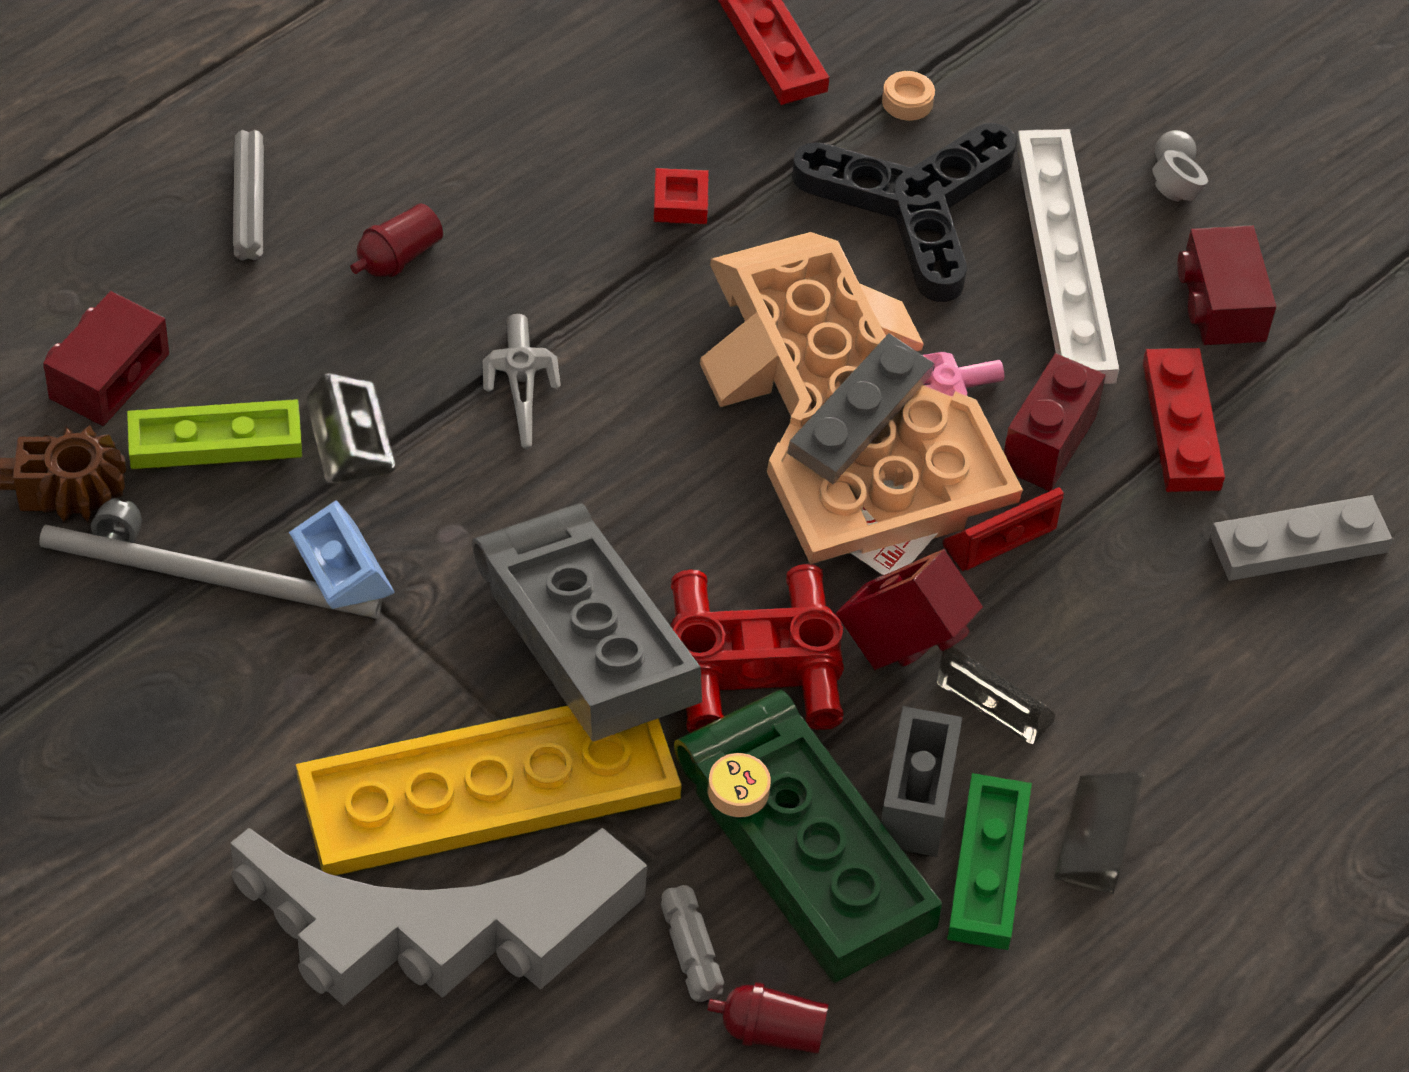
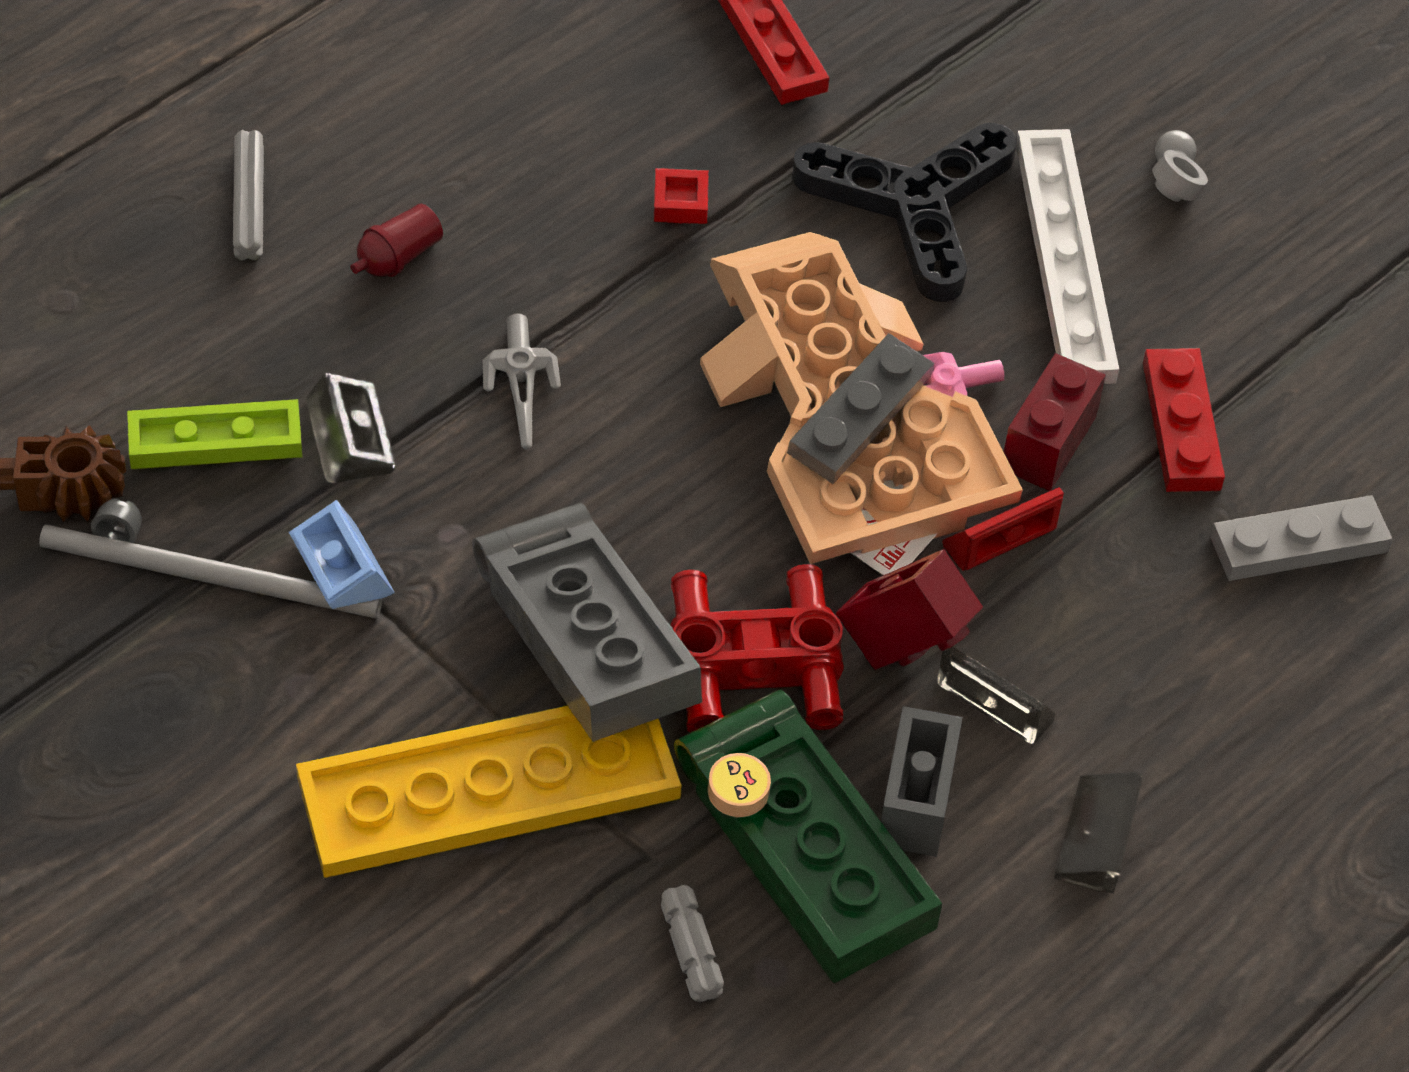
(106, 358): dark red brick -> none
(442, 935): light grey arch -> none
(772, 1018): dark red piece -> none
(908, 95): light nougat tile -> none
(989, 861): green plate -> none
(1227, 285): dark red brick -> none

